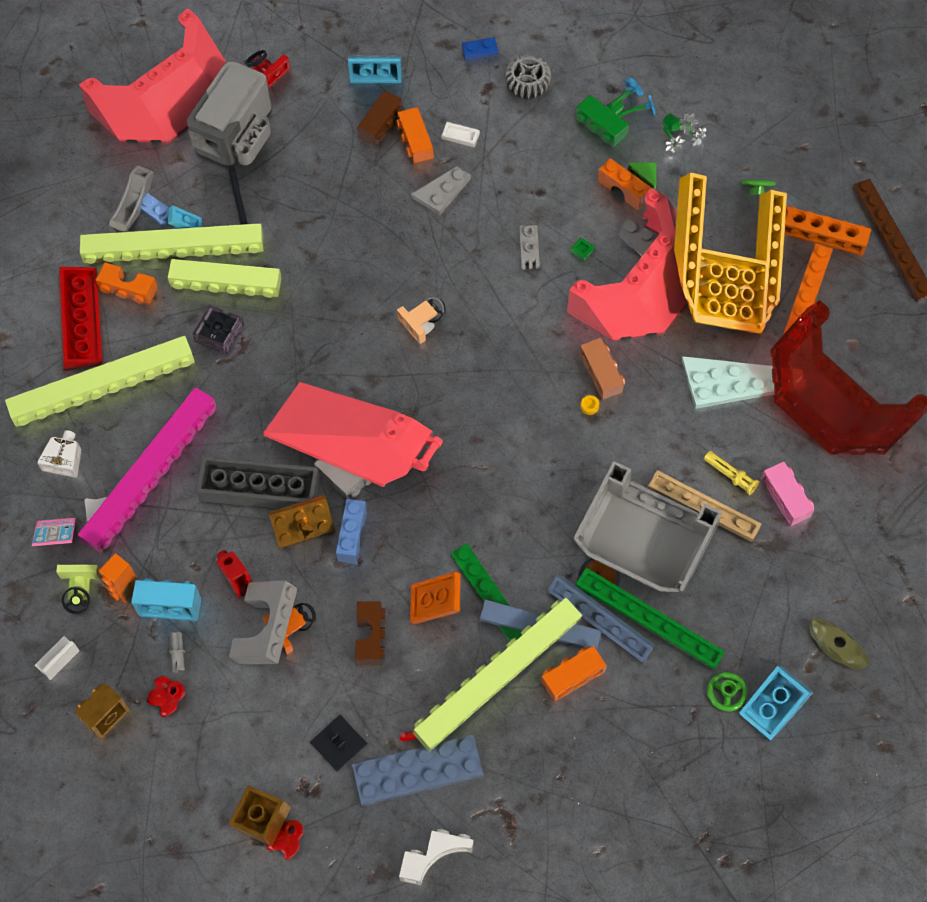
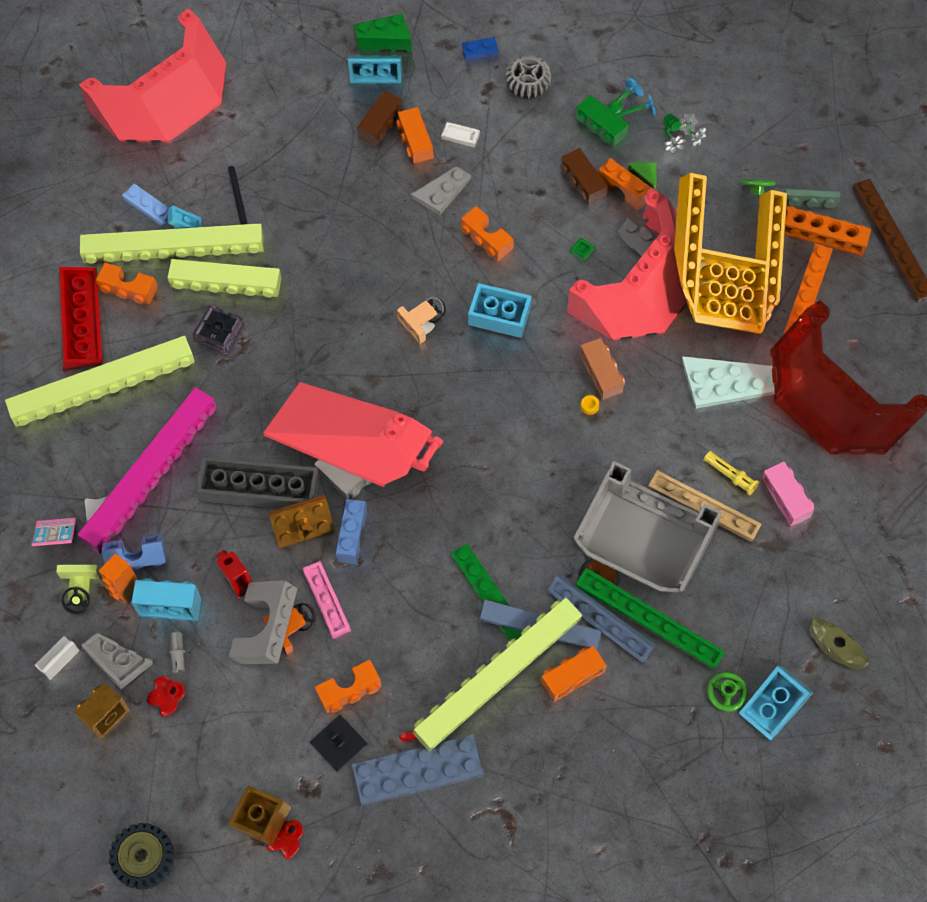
(61, 455): white torso -> none
(114, 660): none -> light grey wing
(127, 848): none -> wheel
(130, 205): light grey arch -> none
(152, 552): none -> medium blue arch
(232, 116): light grey piece -> none
(272, 71): red piece -> none
(326, 599): none -> bright pink tile
(335, 697): none -> orange arch
(370, 650): reddish brown arch -> none
(383, 33): none -> green wedge
(435, 598): orange plate -> none
(440, 844): white arch -> none
(496, 243): none -> orange arch
(499, 310): none -> medium azure brick
(529, 246): light grey hinge -> none
(583, 176): none -> reddish brown brick
(812, 198): none -> sand green plate

